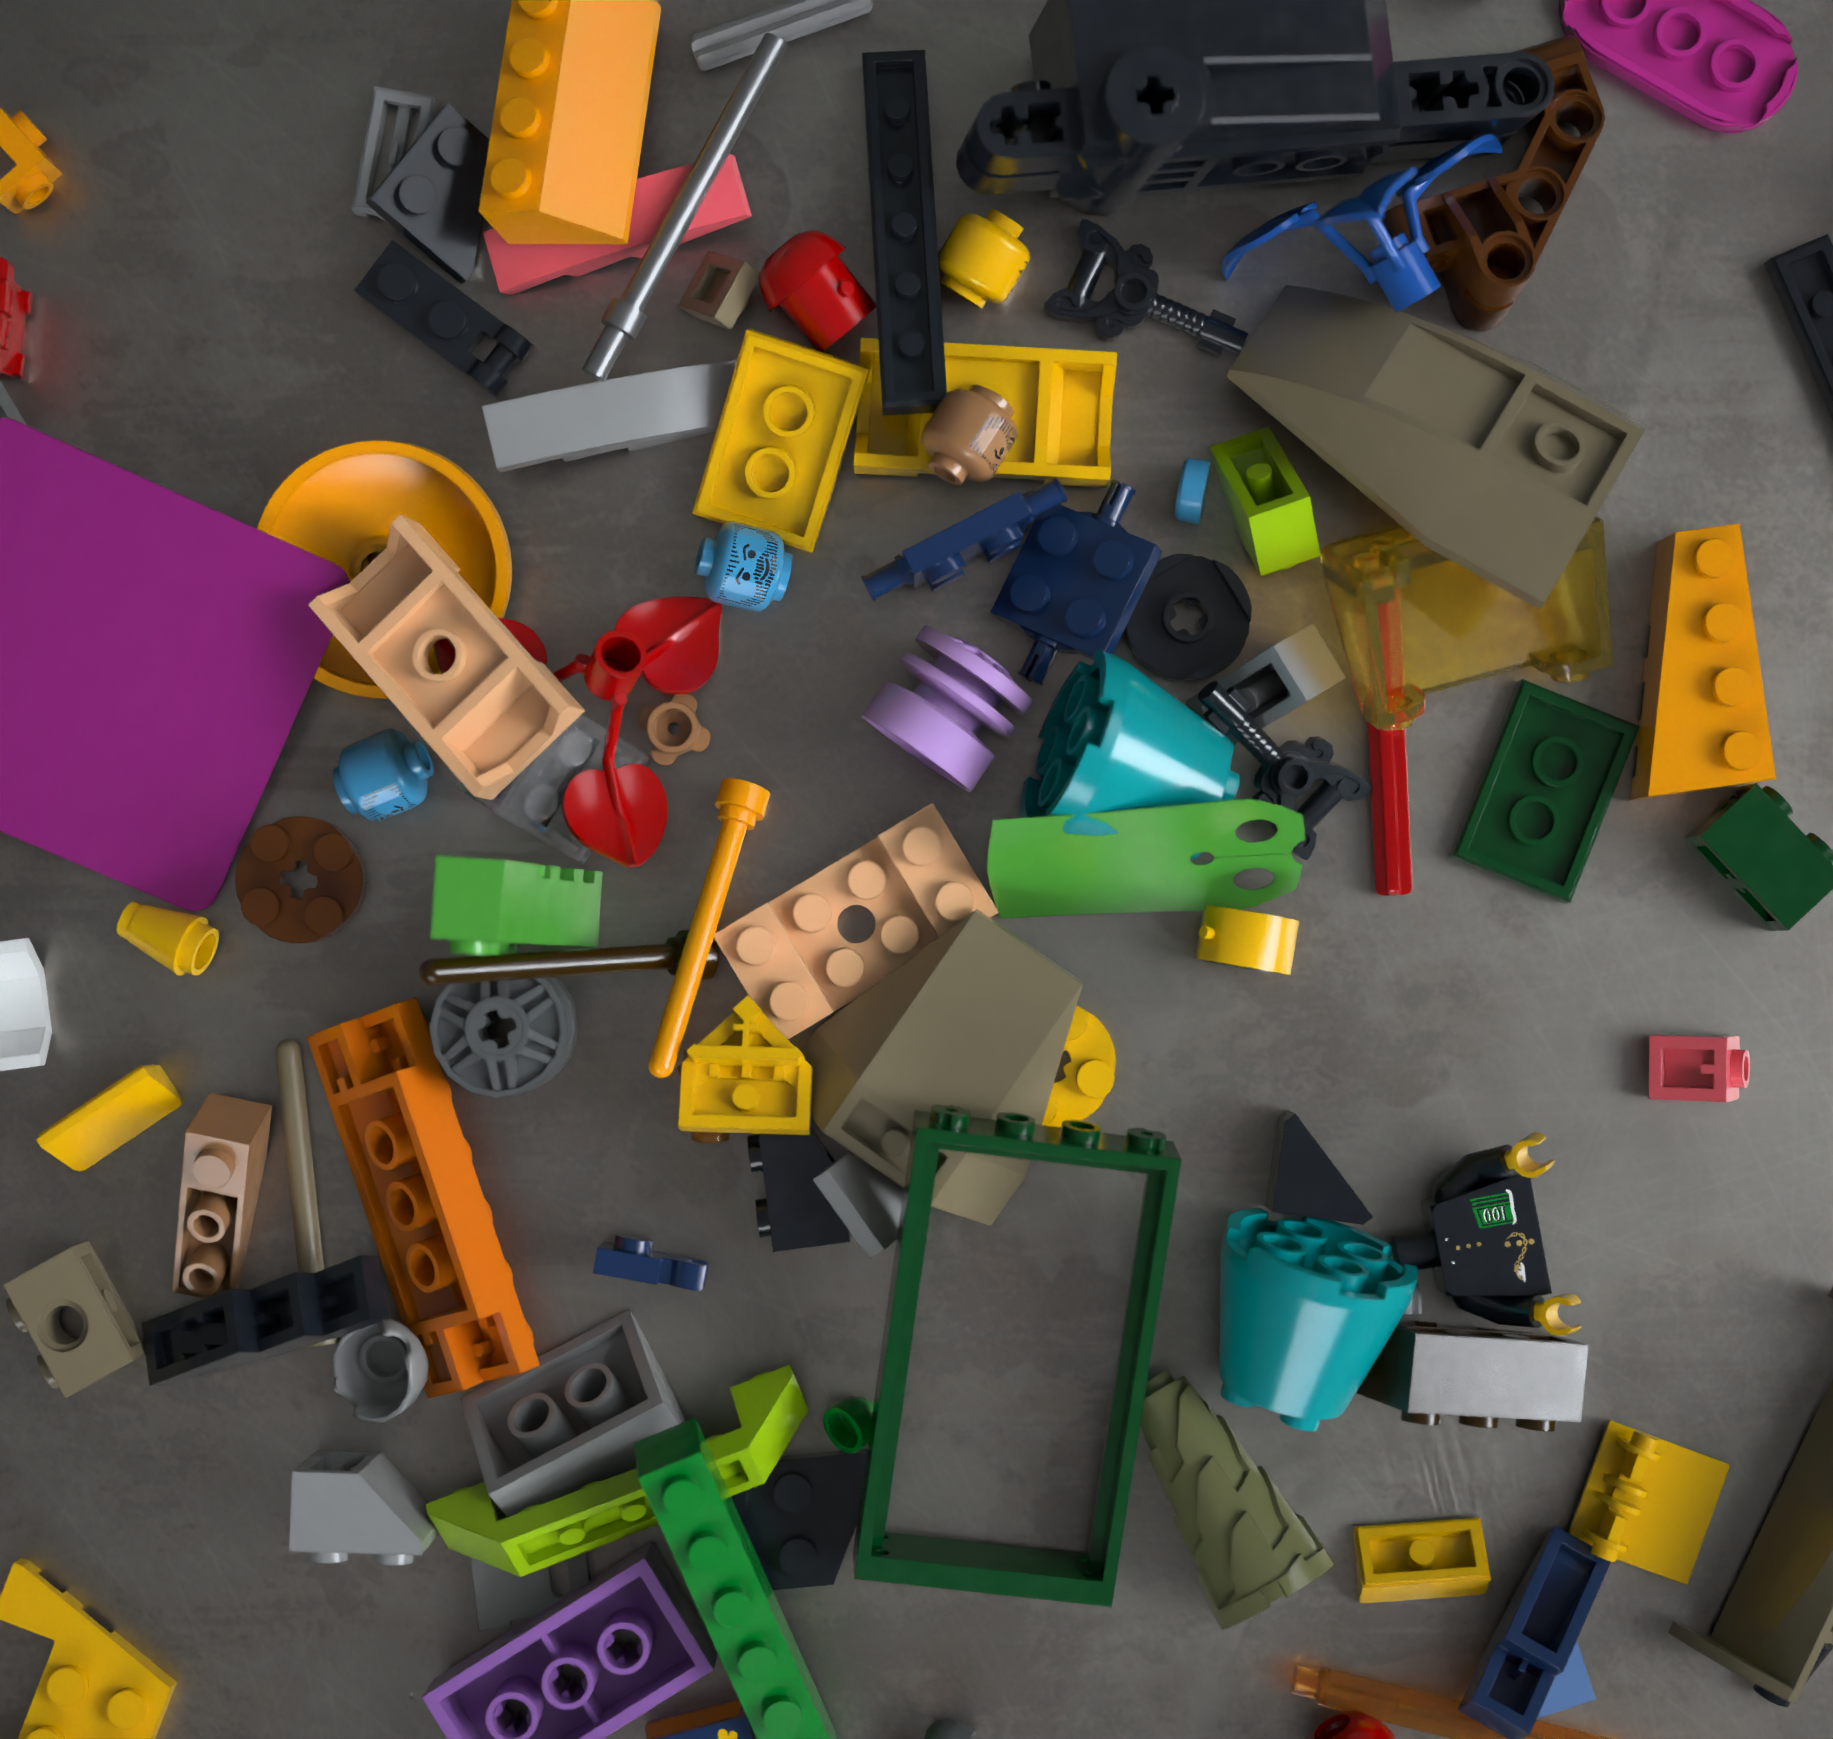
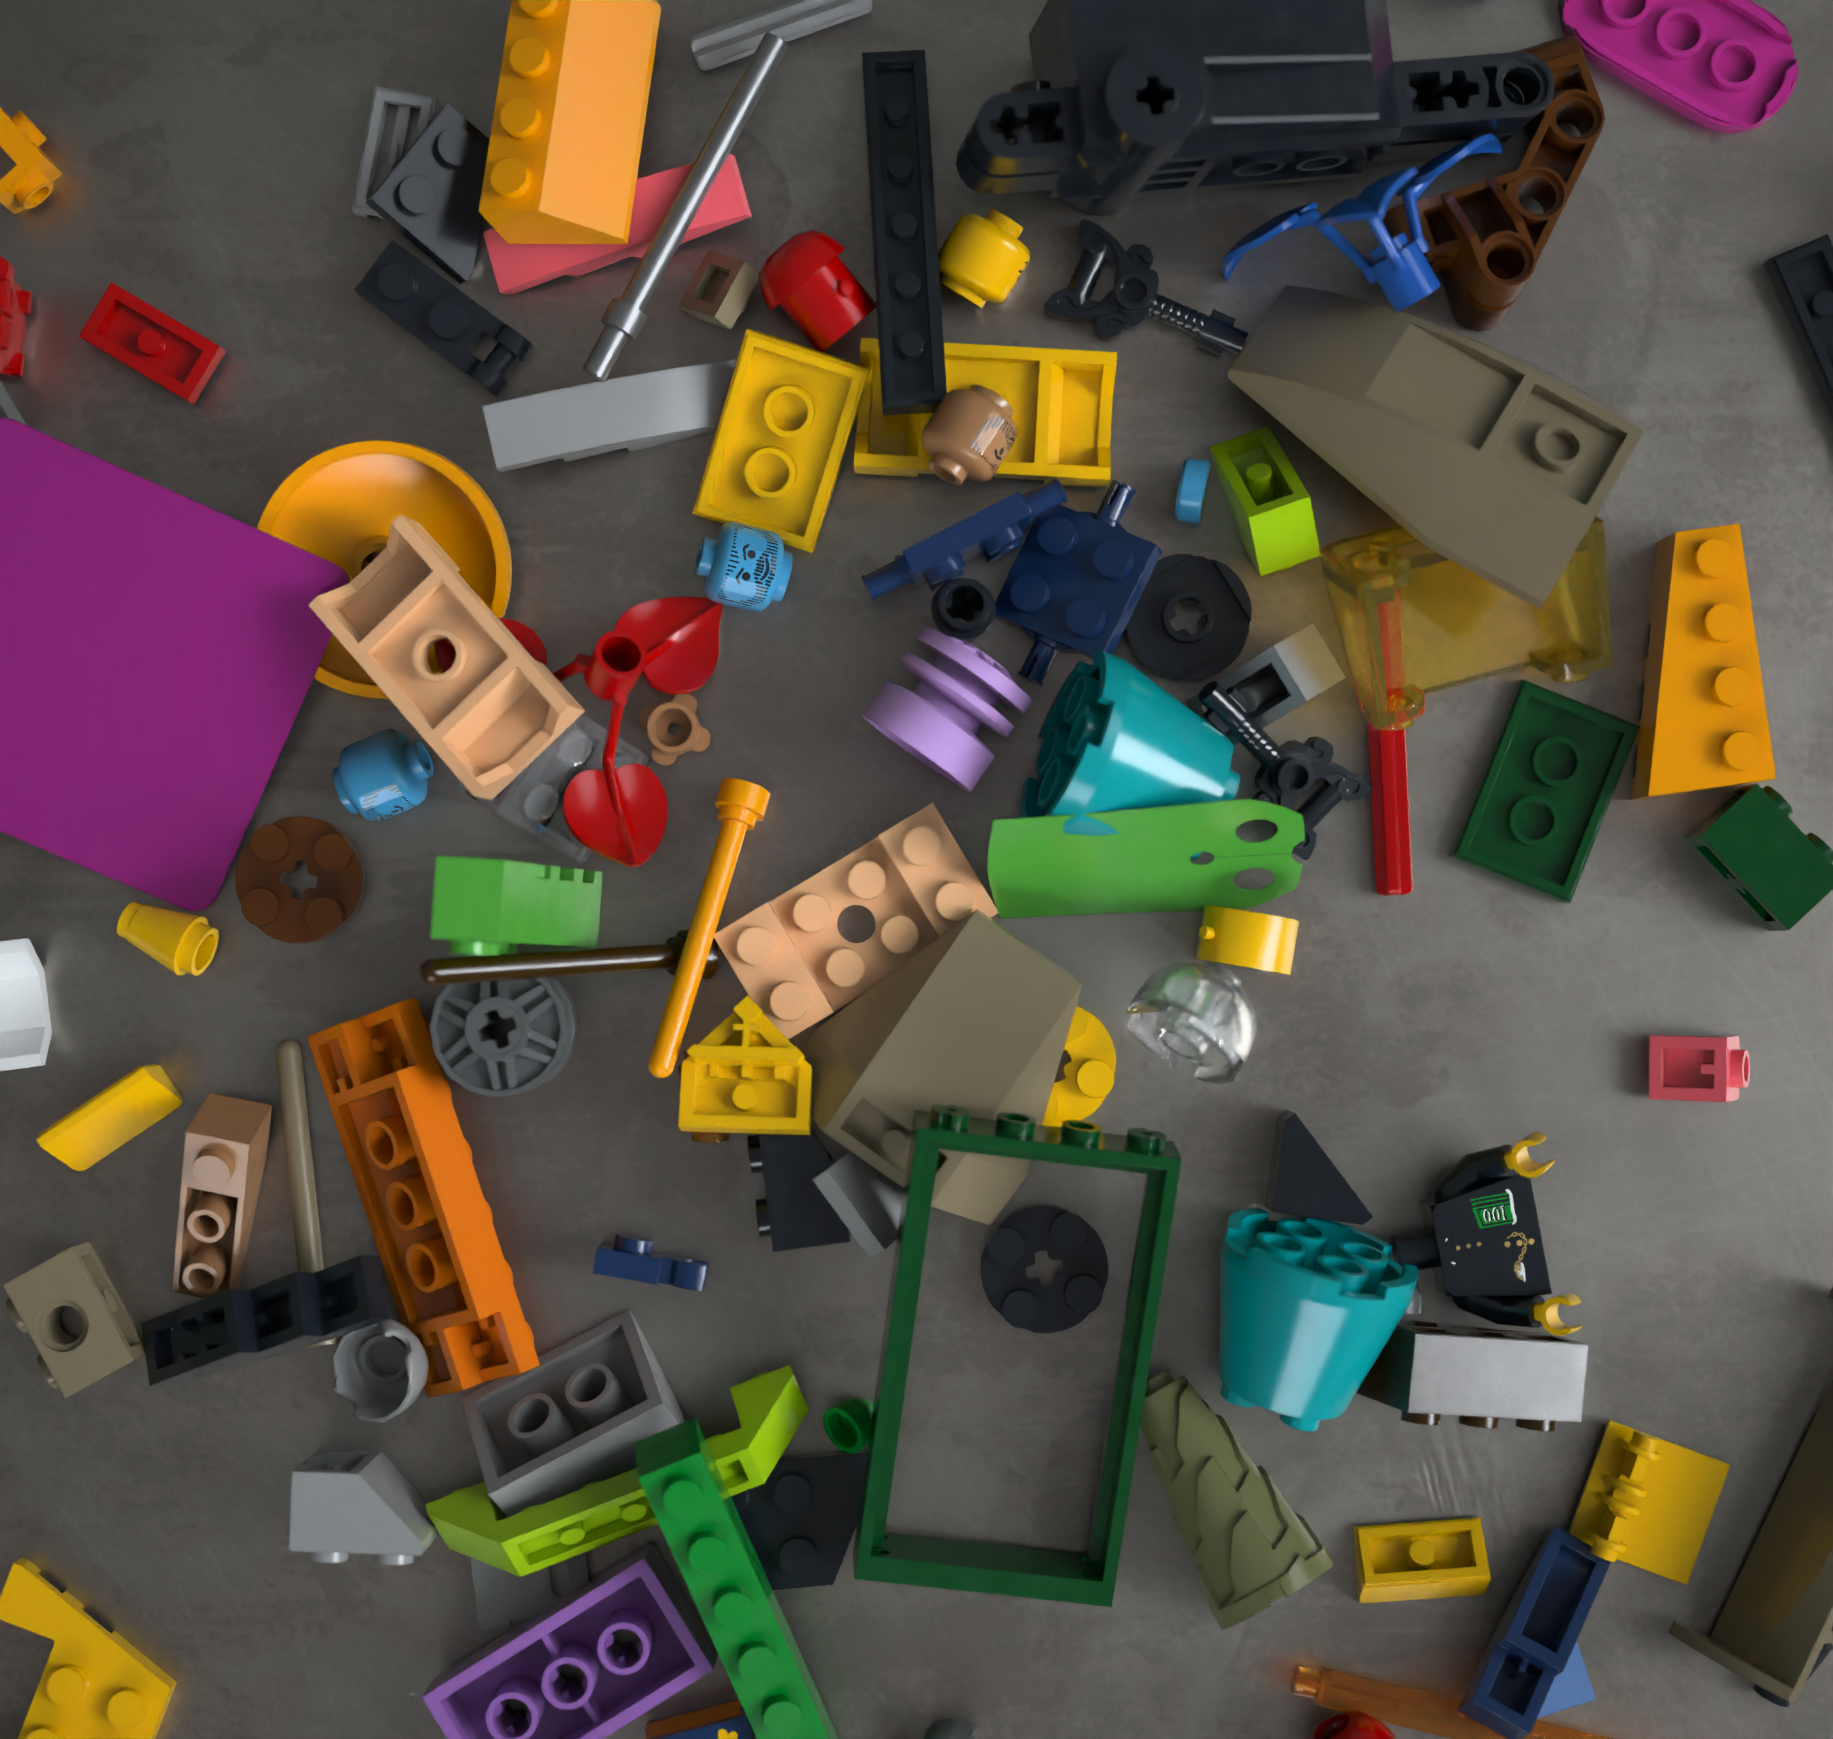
(152, 343): none -> red plate
(965, 600): none -> black cone
(1024, 1300): none -> black plate
(1196, 1016): none -> clear cylinder

